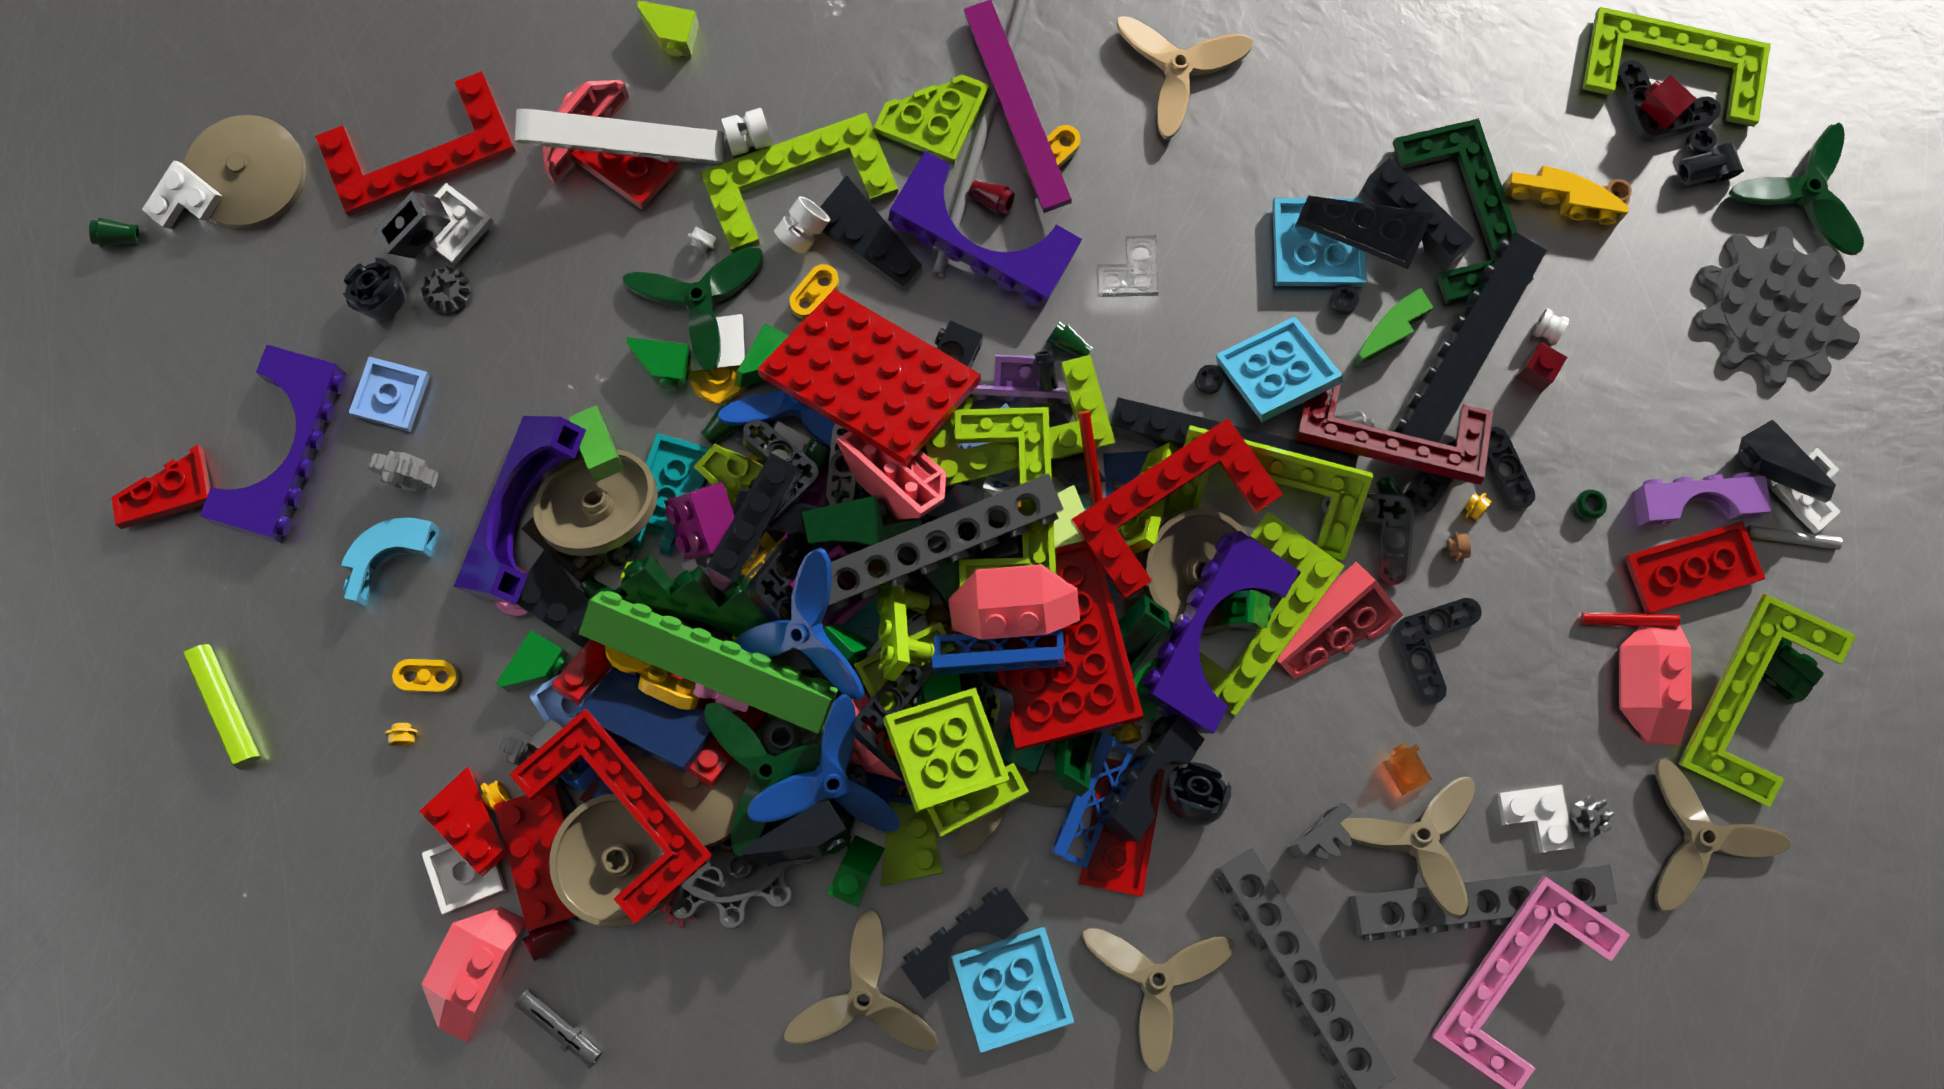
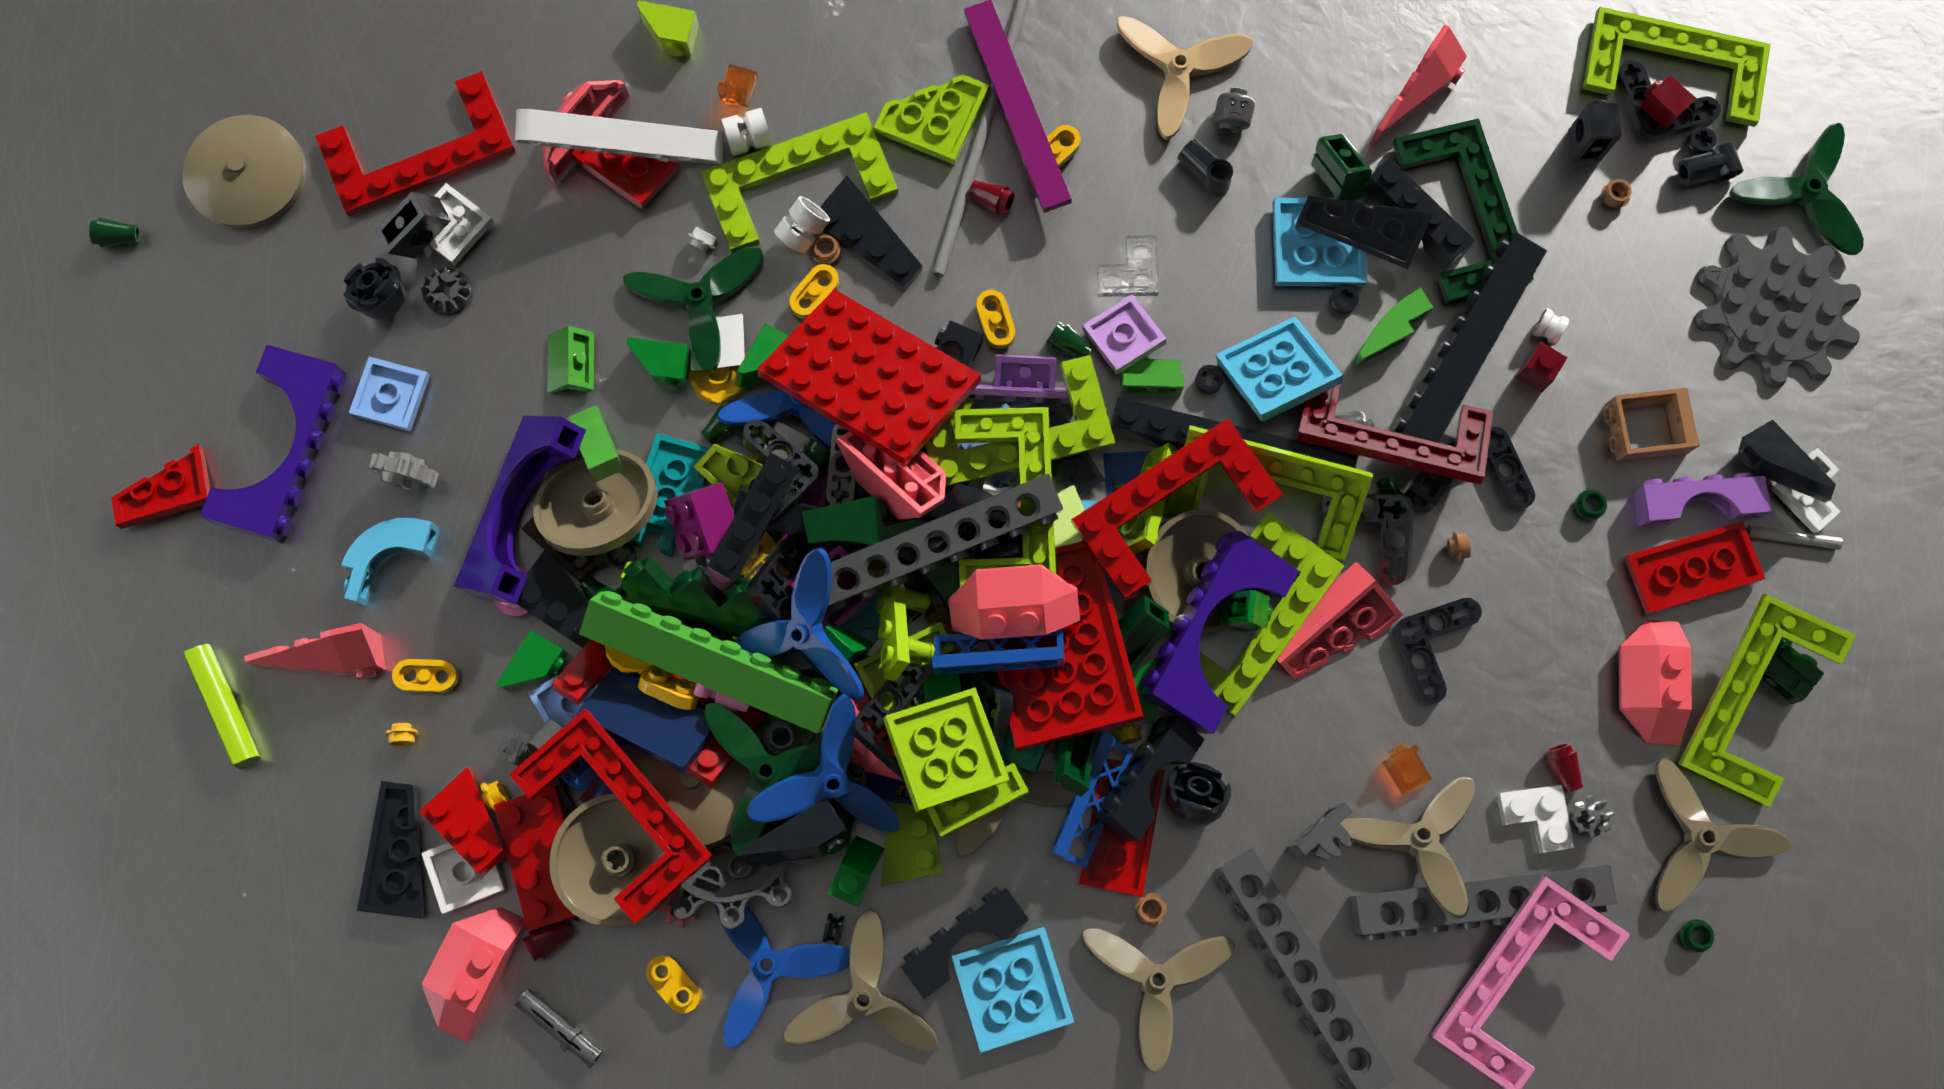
(178, 190): white plate -> none
(339, 651): none -> coral wedge
(393, 859): none -> black wing
(570, 360): none -> bright green panel
(673, 983): none -> yellow plate
(737, 86): none -> clear orange bracket
(797, 961): none -> blue piece
(825, 241): none -> medium nougat plate
(833, 928): none -> black bush
(995, 320): none -> yellow plate
(1029, 272): dark purple arch -> none
(1046, 370): black pin -> none
(1090, 456): red bar -> none
(1124, 334): none -> lavender plate
(1153, 378): none -> bright green panel
(1154, 901): none -> medium nougat plate
(1205, 165): none -> black piece
(1234, 111): none -> dark grey head
(1341, 167): none -> dark green brick
(1432, 77): none -> coral wedge
(1477, 506): yellow plate -> none
(1565, 766): none -> dark red cone
(1575, 194): yellow slope -> none
(1594, 131): none -> black brick
(1630, 619): red bar -> none
(1679, 417): none -> medium nougat window
(1706, 935): none -> dark green plate

